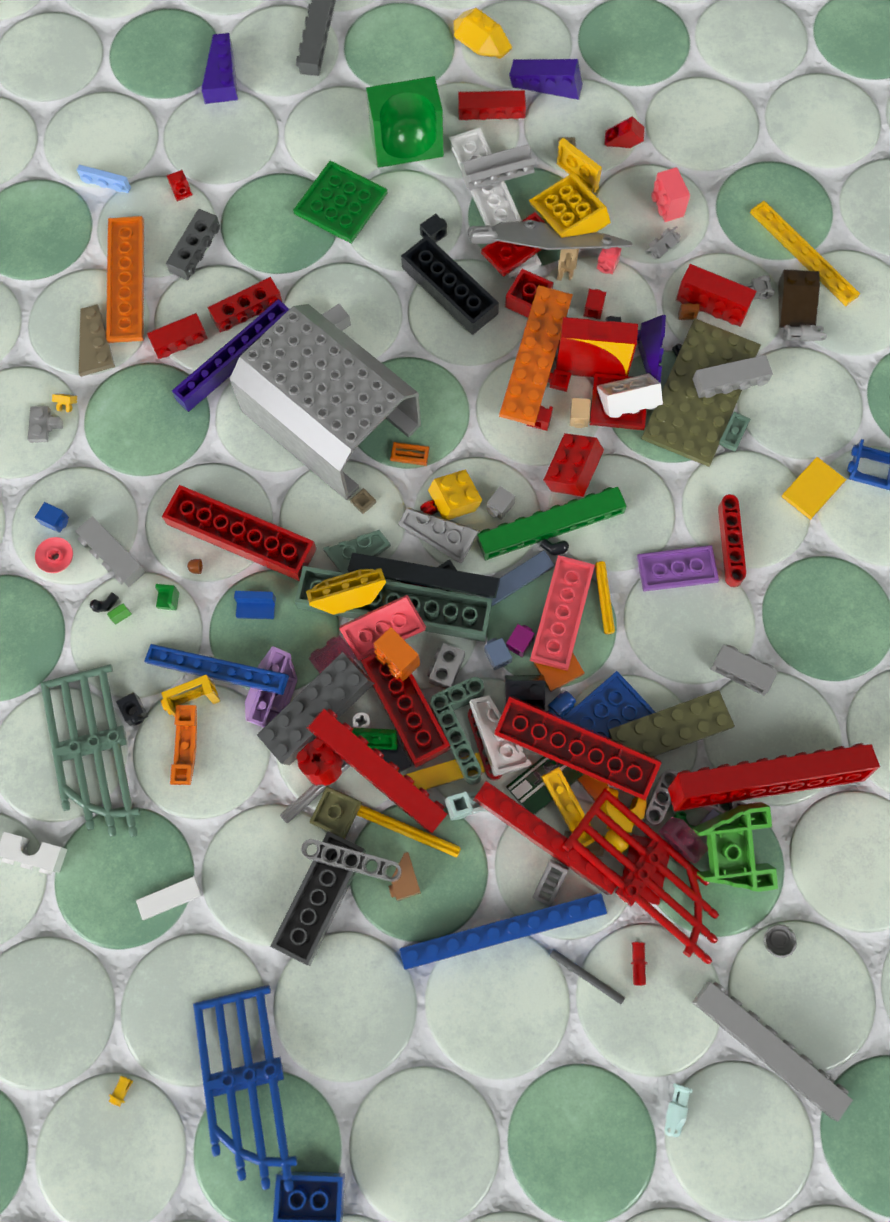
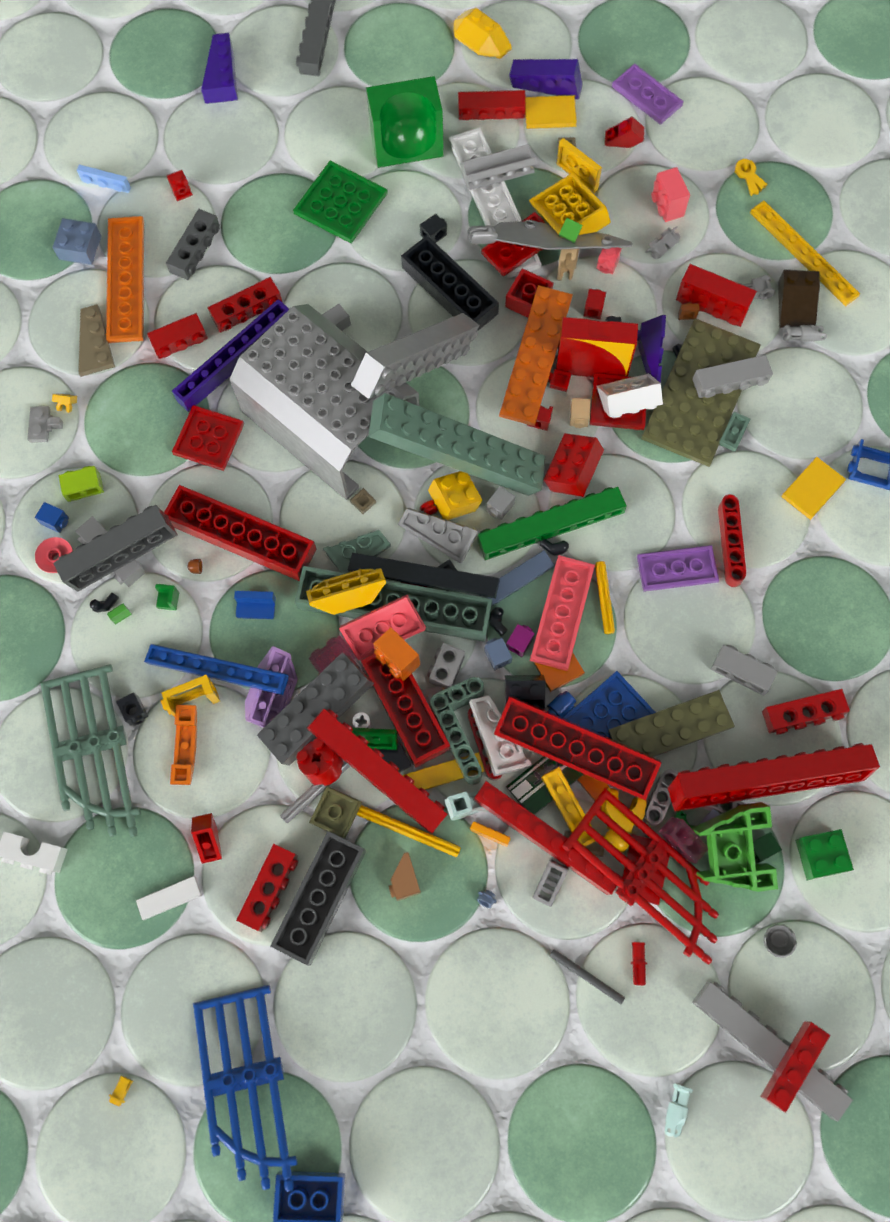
(77, 241): none -> sand blue brick
(81, 483): none -> lime brick
(115, 548): none -> dark grey brick
(206, 838): none -> red slope
(208, 438): none -> red plate
(248, 914): none -> red brick
(342, 855): light grey beam -> none
(409, 454): orange tile -> none
(414, 355): none -> light grey brick
(456, 445): none -> sand green brick
(486, 898): none -> sand blue plate
(490, 833): none -> light orange tile
(496, 619): none -> black arm
(503, 931): blue brick -> none
(550, 112): none -> yellow tile
(570, 230): none -> bright green tile
(647, 94): none -> medium lavender tile
(746, 169): none -> yellow piece
(765, 847): none -> dark green brick
(795, 1066): none -> red brick
(824, 854): none -> green brick
(834, 700): none -> red brick

